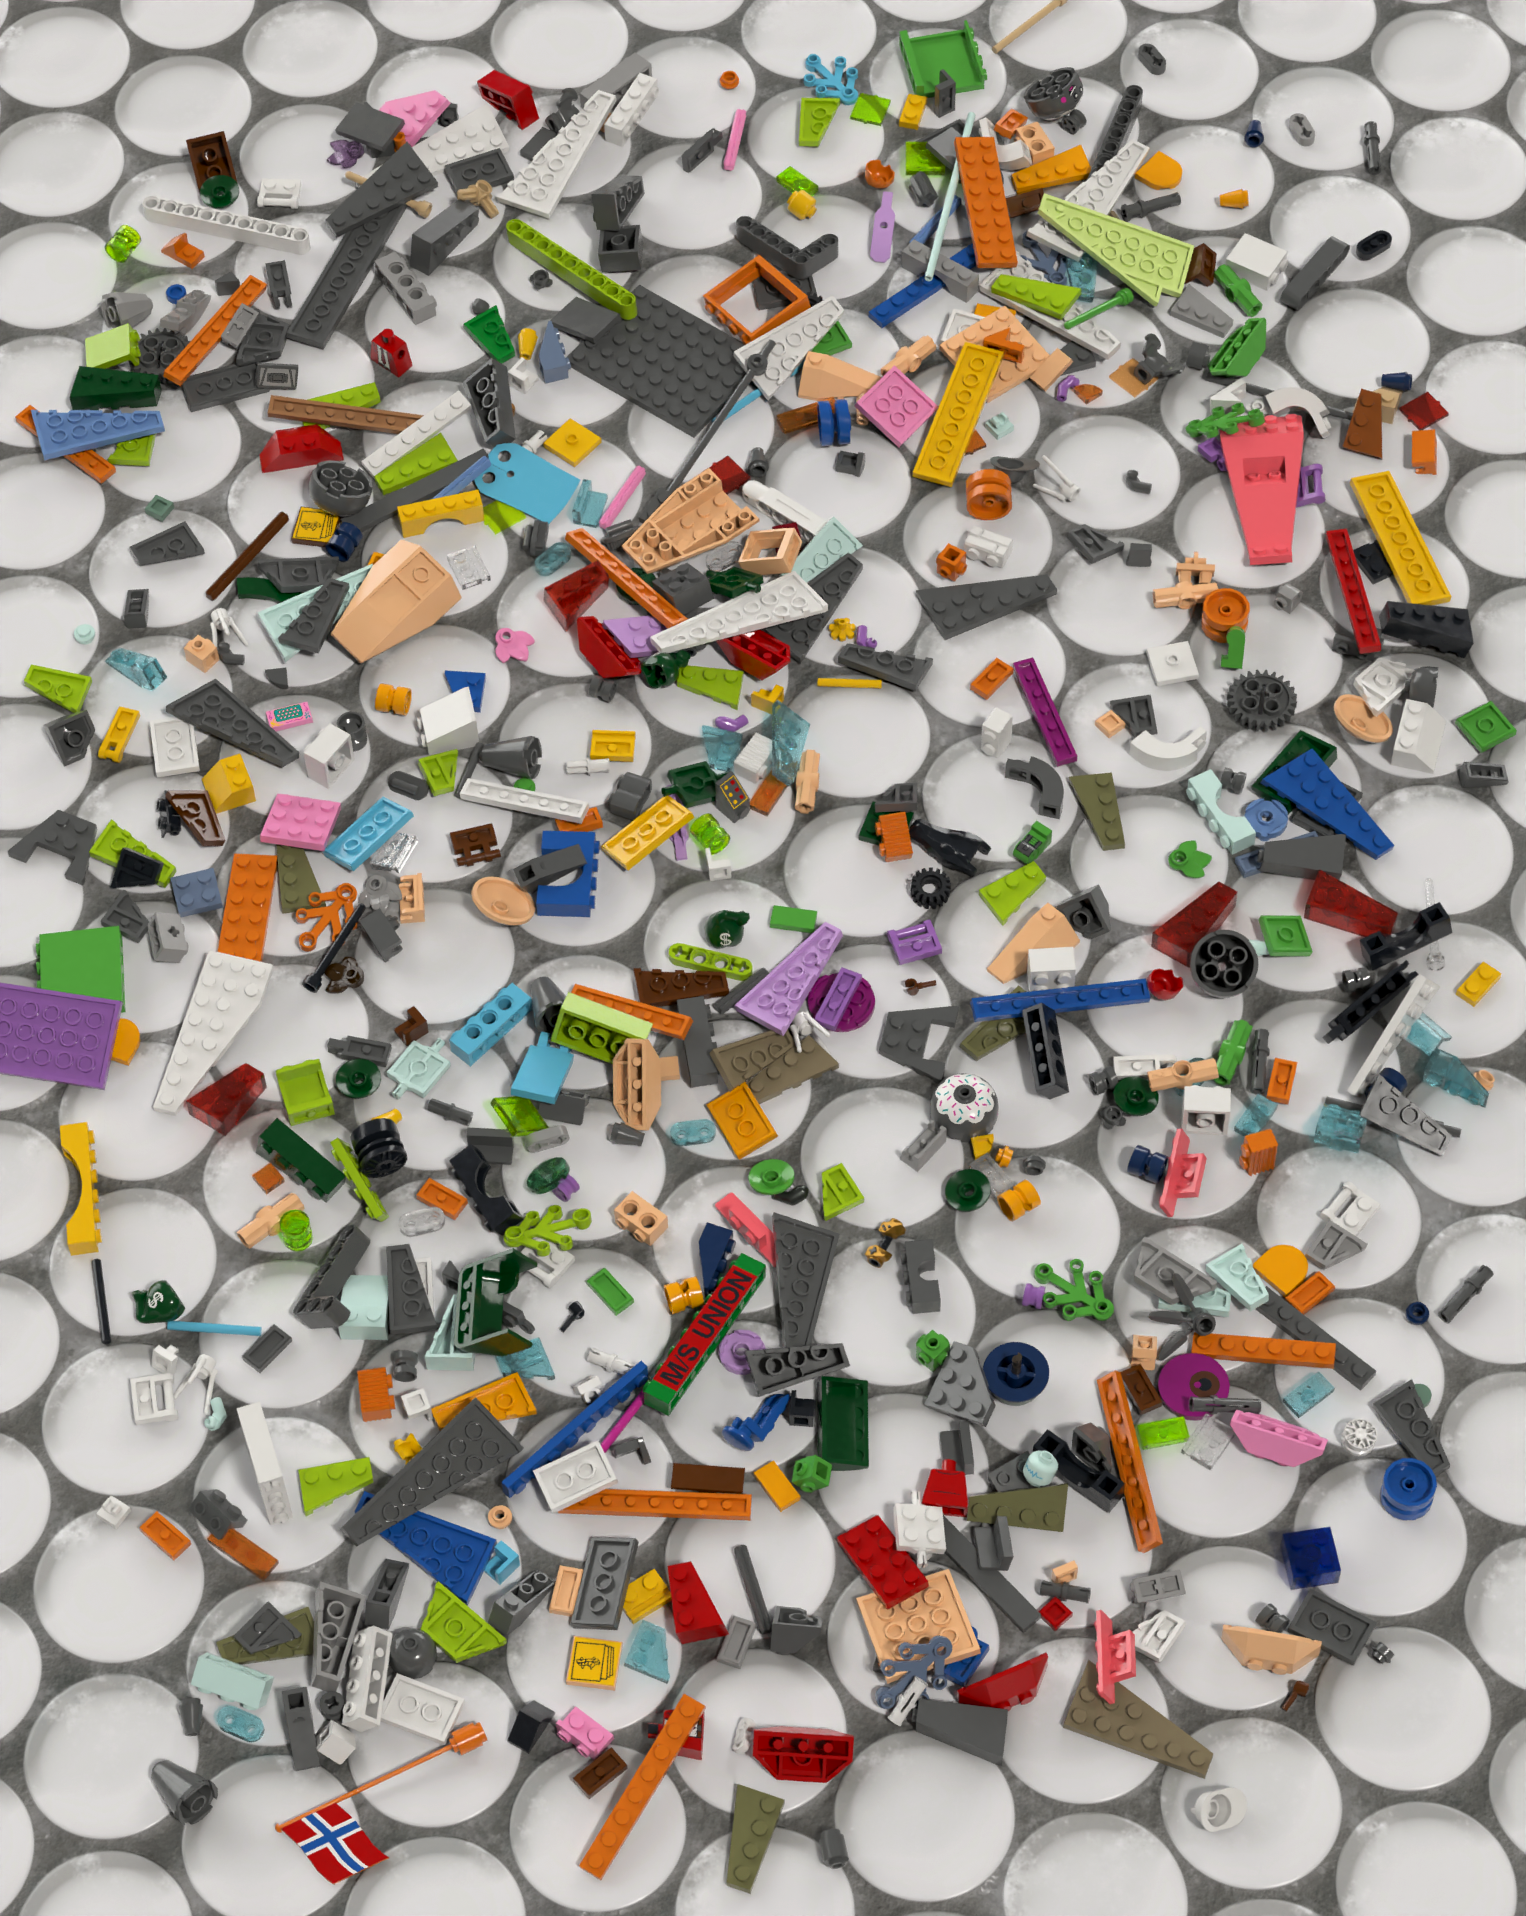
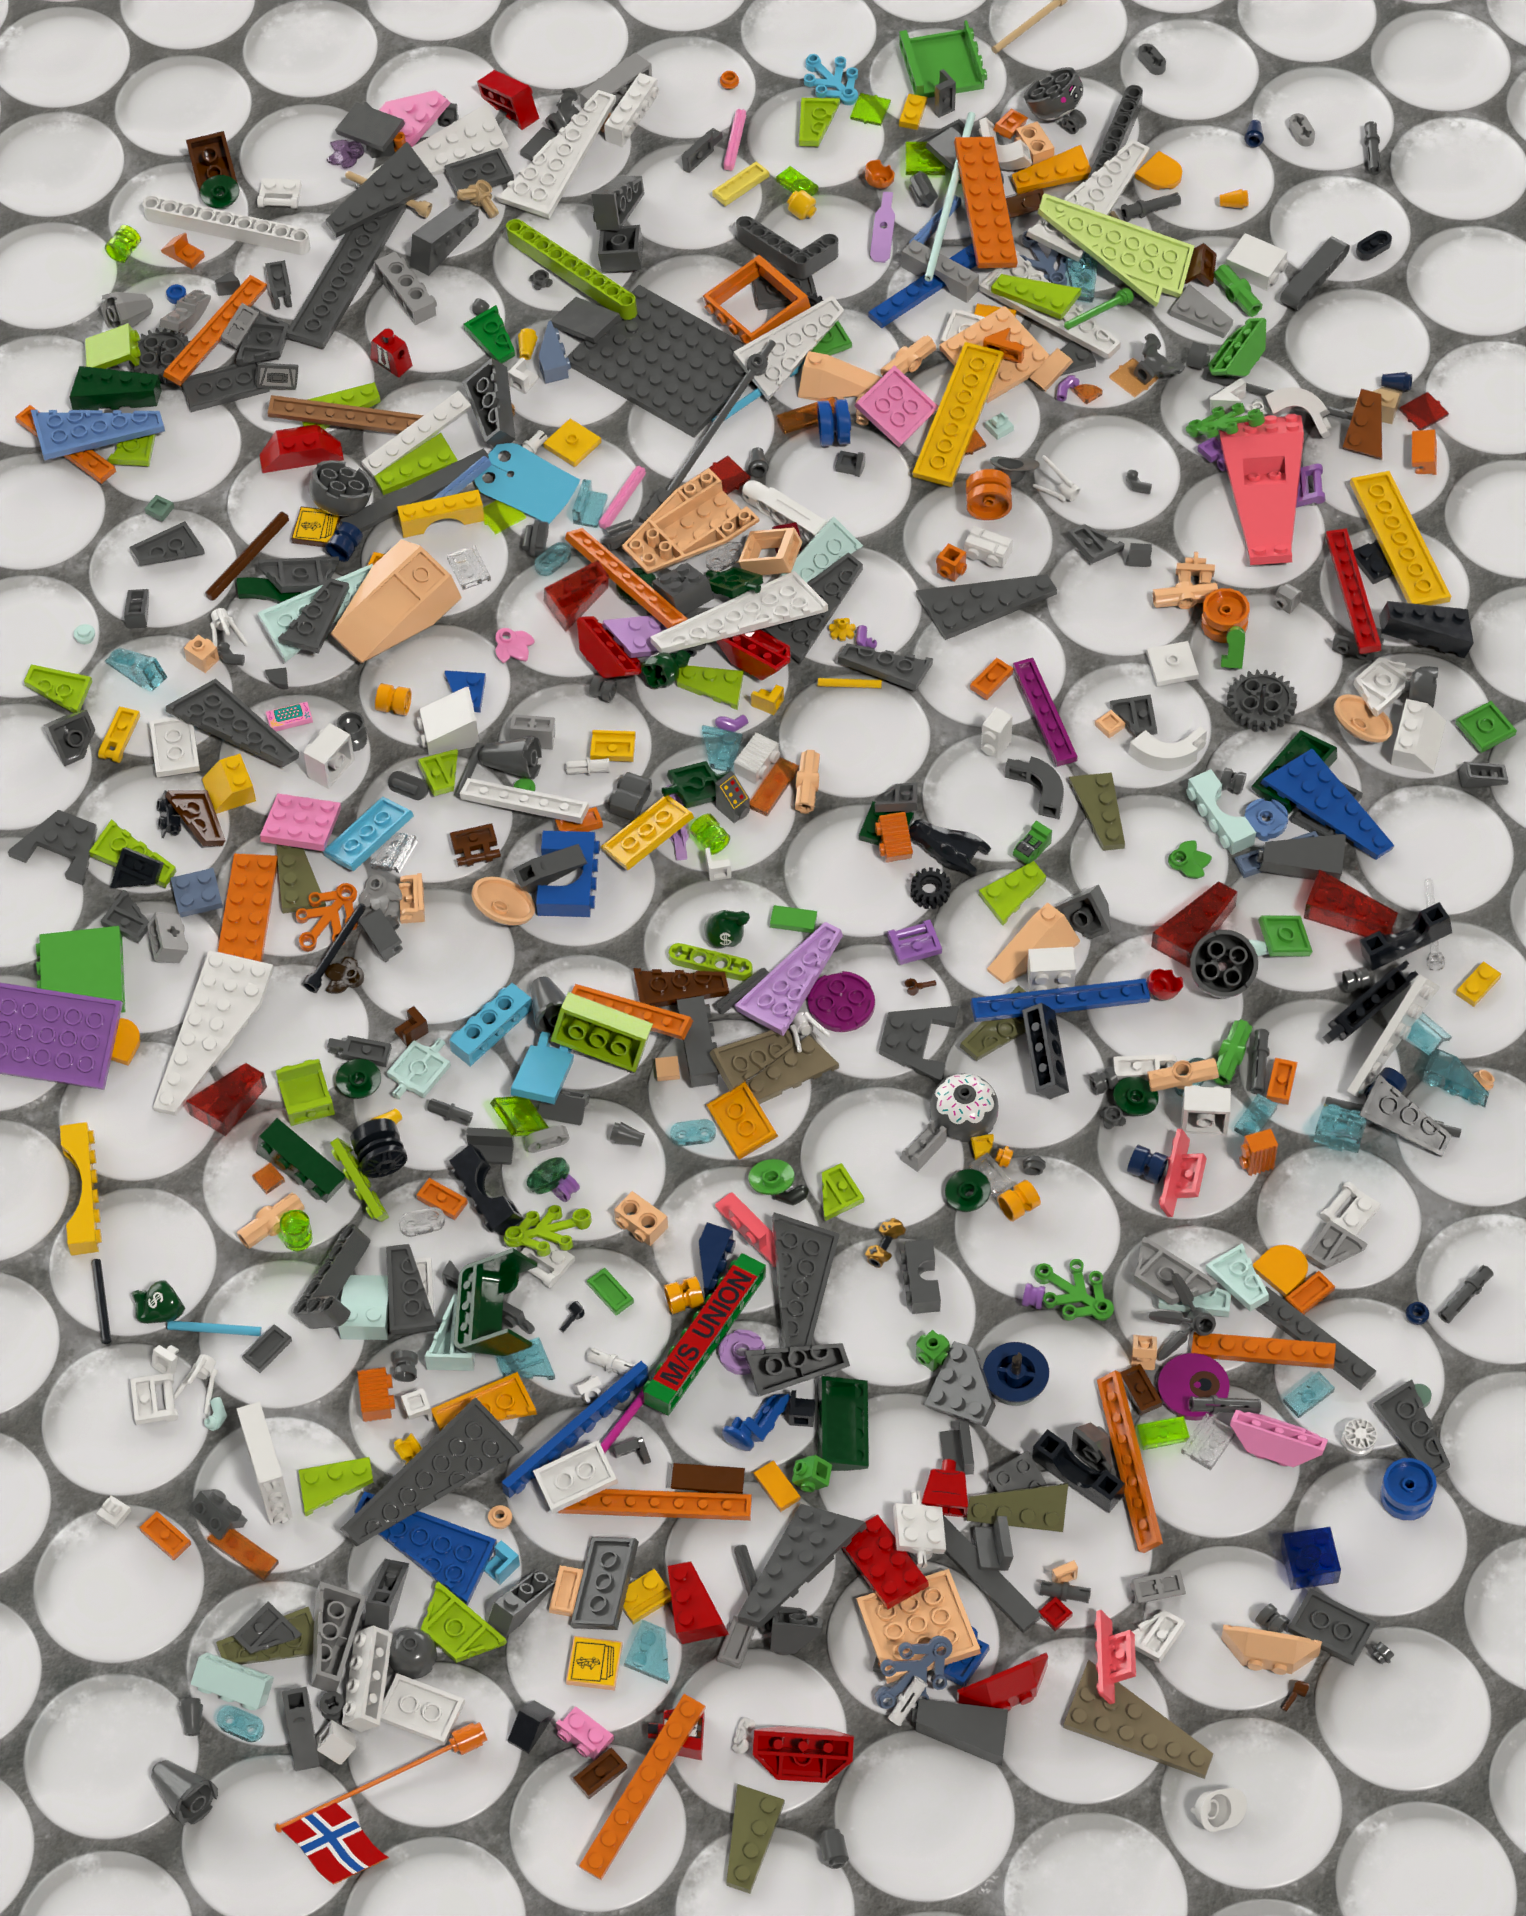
(537, 726): none -> light grey hinge
(637, 1083): light nougat wedge -> none
(740, 183): none -> light yellow plate
(788, 742): clear light blue wing -> none
(800, 1555): none -> dark grey wing
(838, 998): medium lavender plate -> none
(1040, 1468): light aqua head -> none

